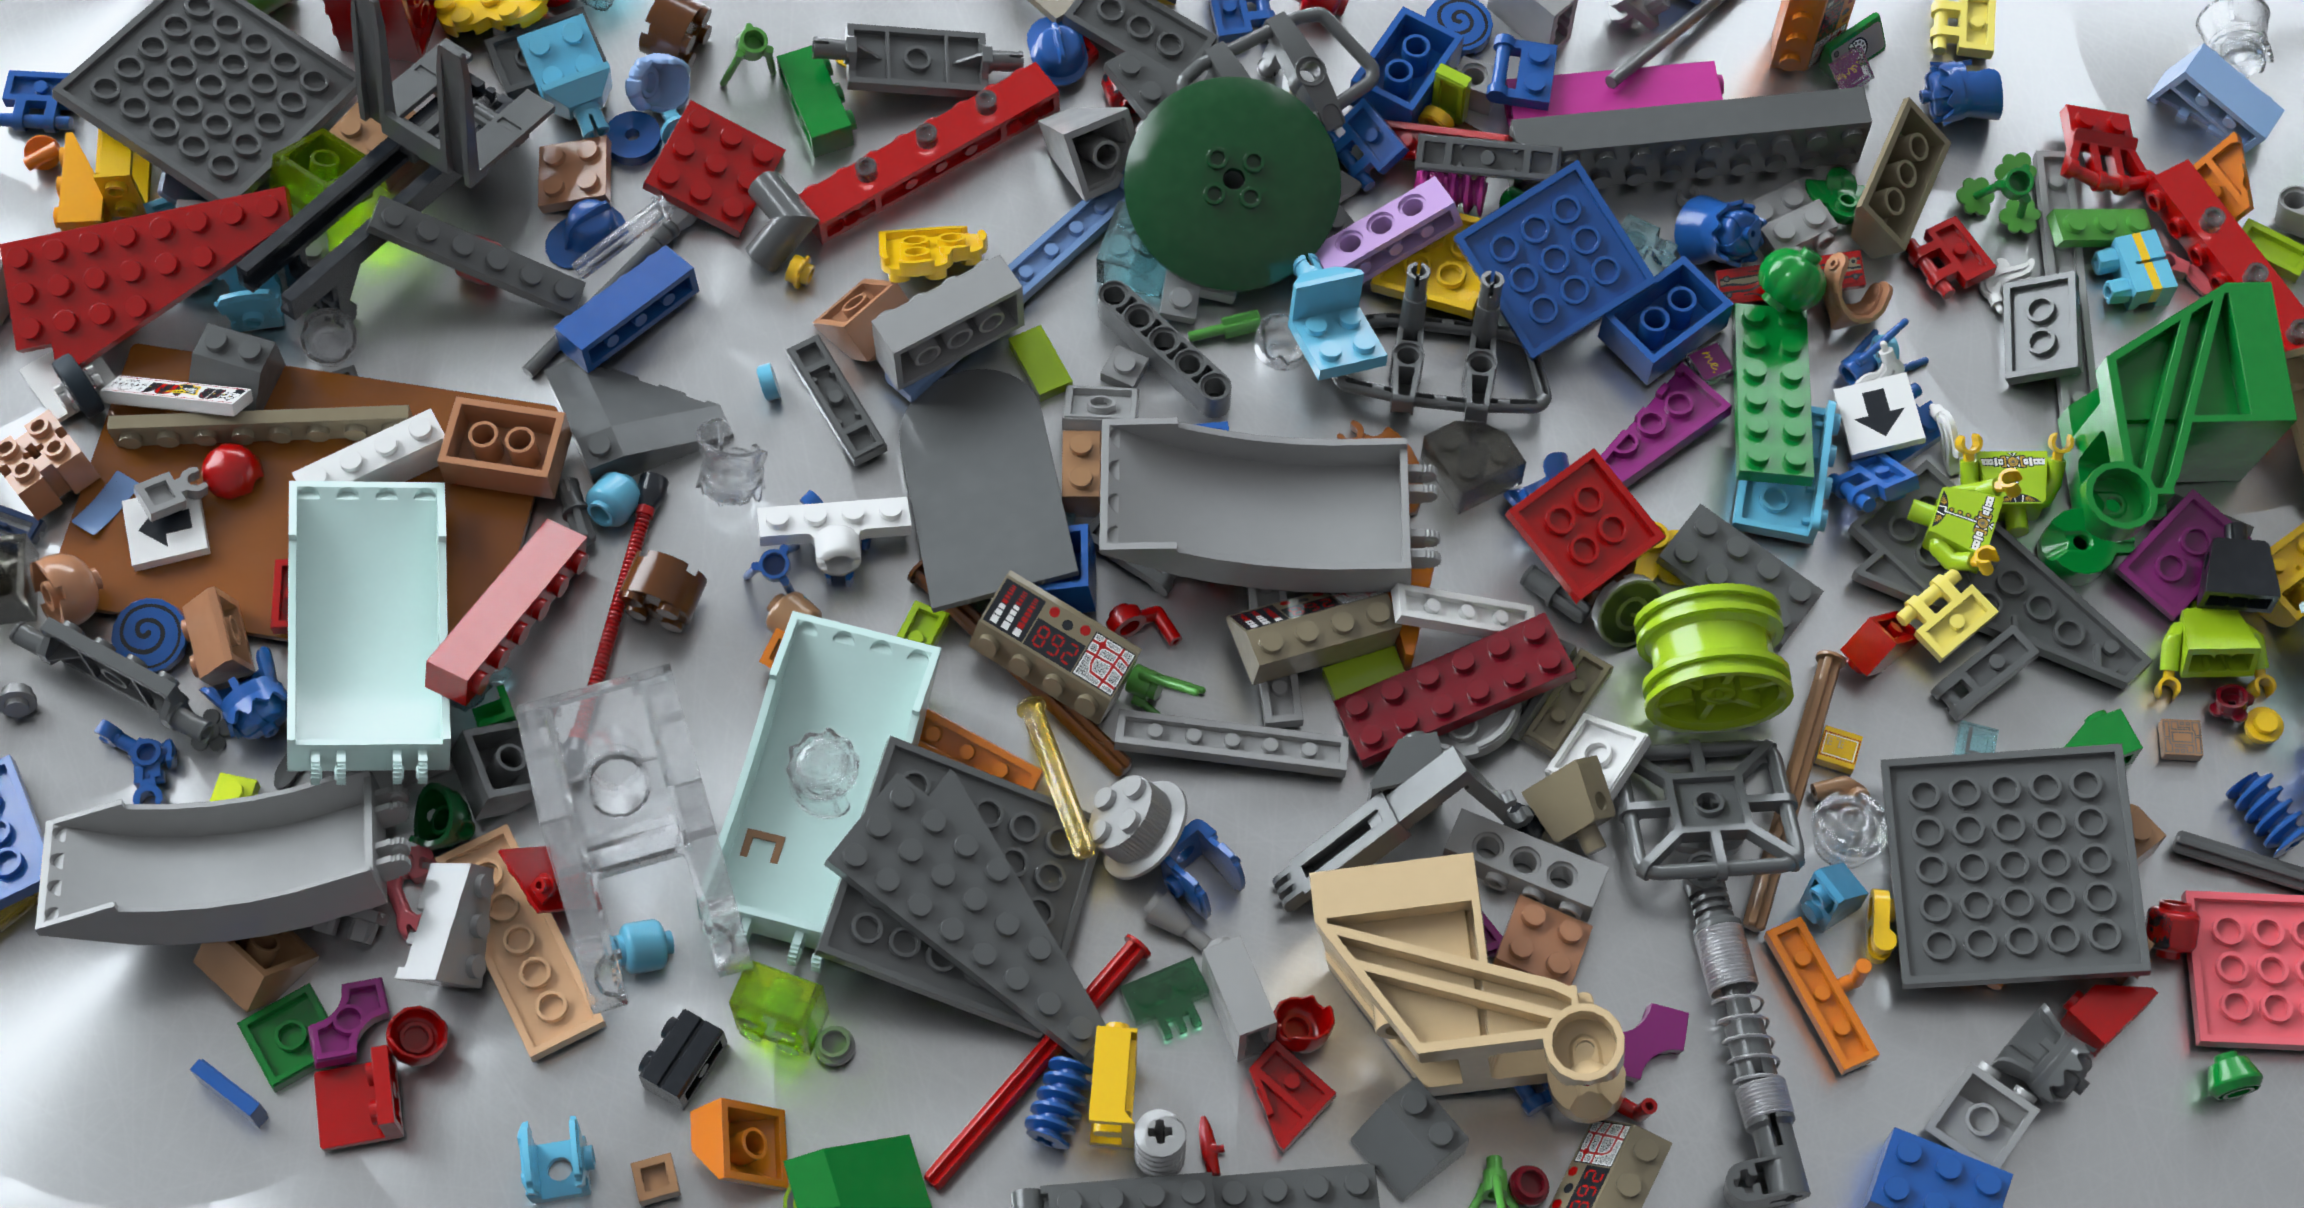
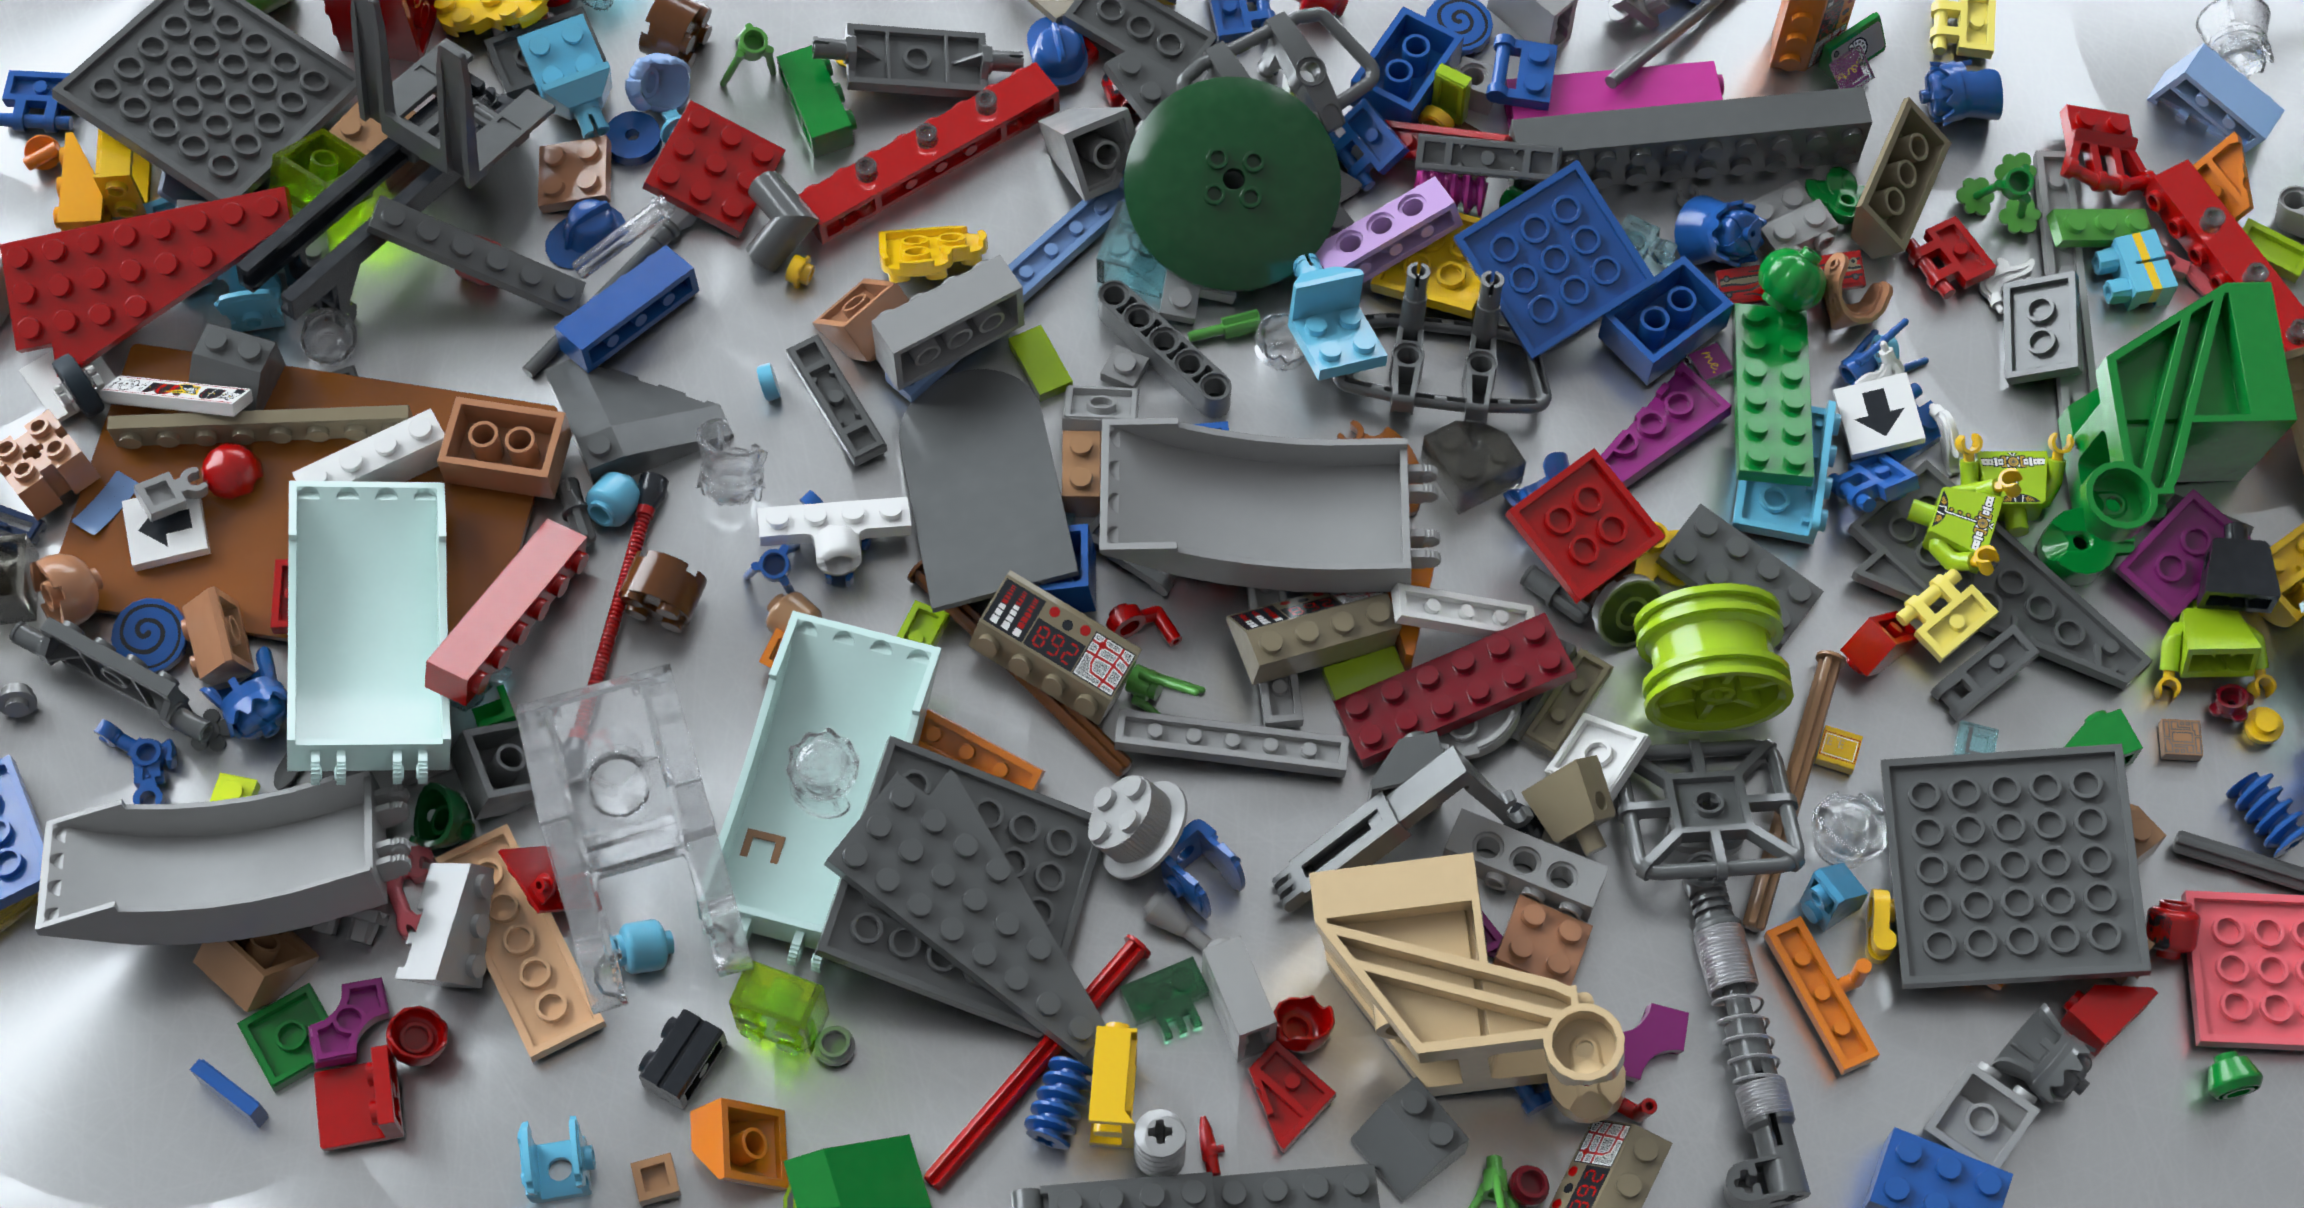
(1057, 777): clear yellow axle -> none
(1844, 784): medium nougat arm -> none

